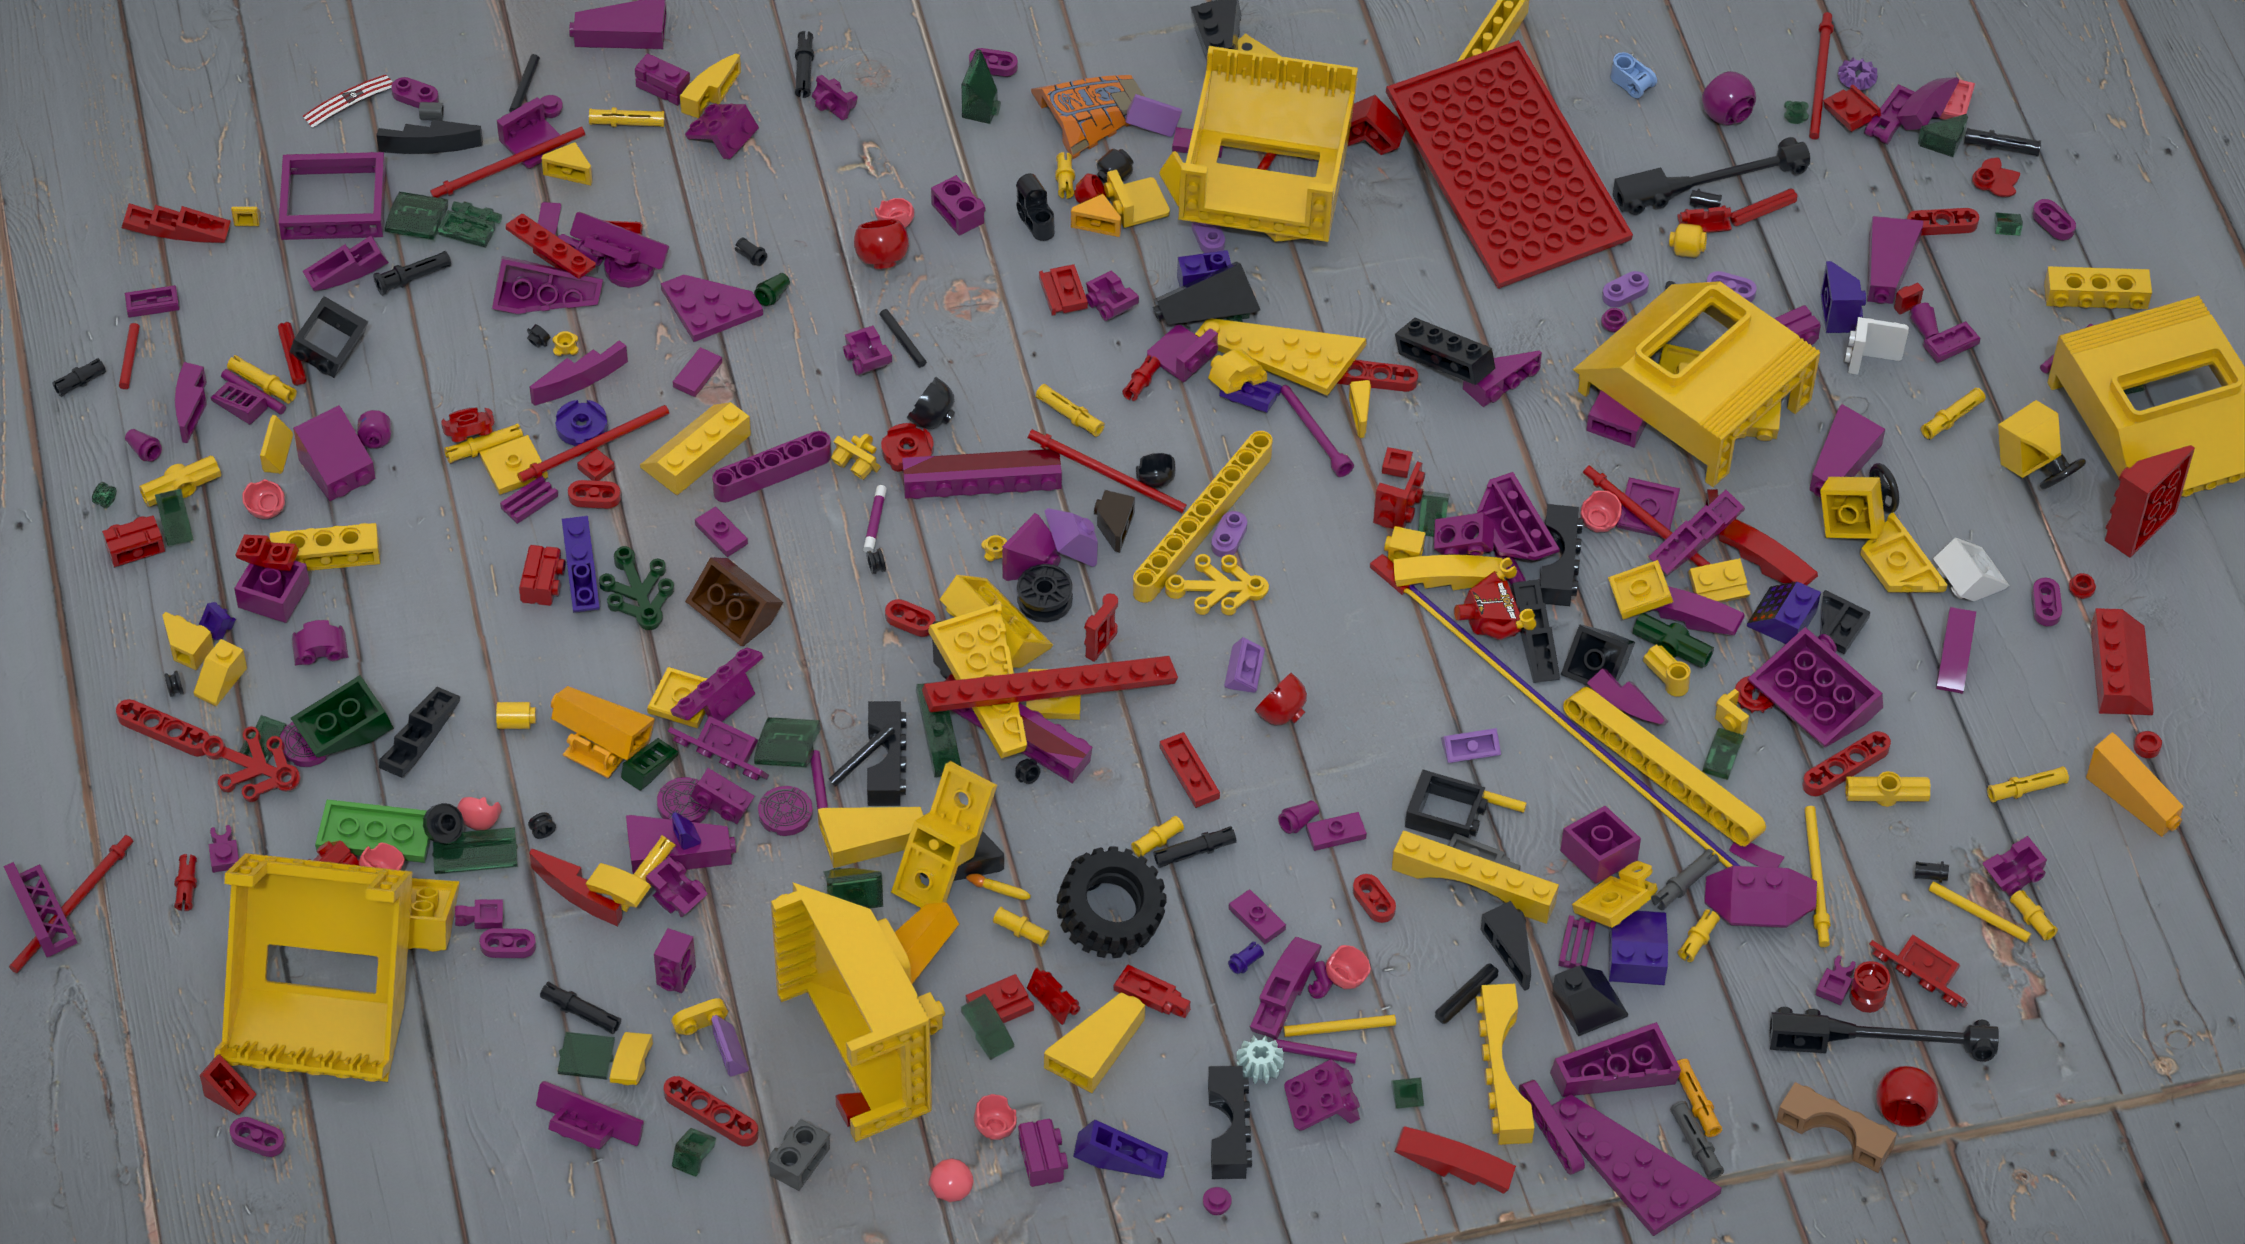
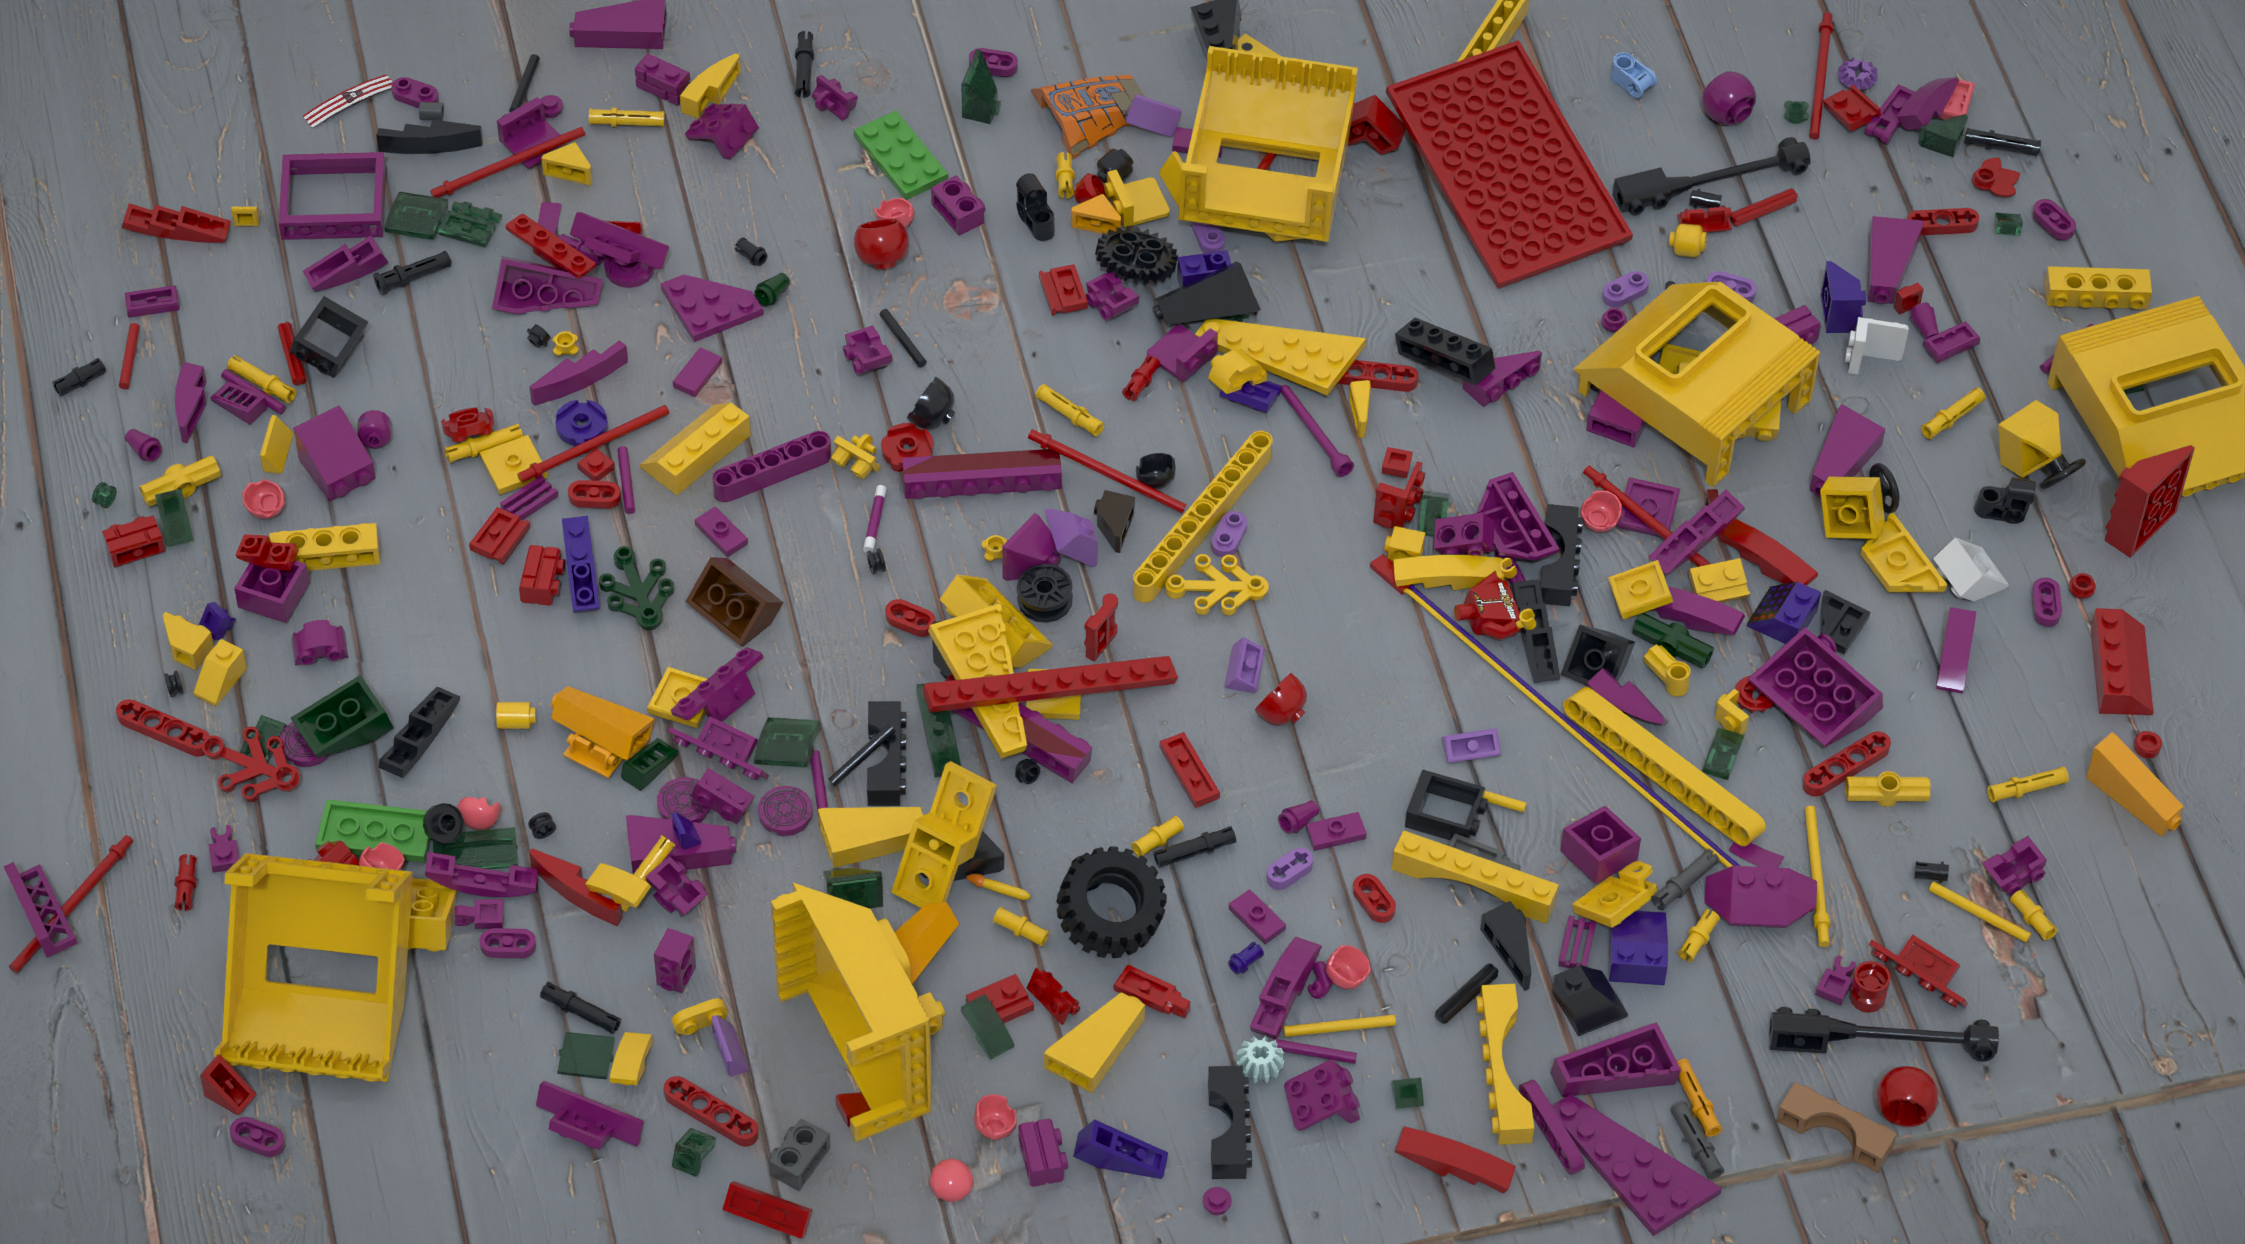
(480, 881): none -> magenta slope
(499, 535): none -> red plate
(626, 481): none -> magenta bar
(767, 1209): none -> red plate
(900, 155): none -> bright green plate
(1153, 260): none -> black gear
(1291, 871): none -> medium lavender beam
(2006, 503): none -> black piece

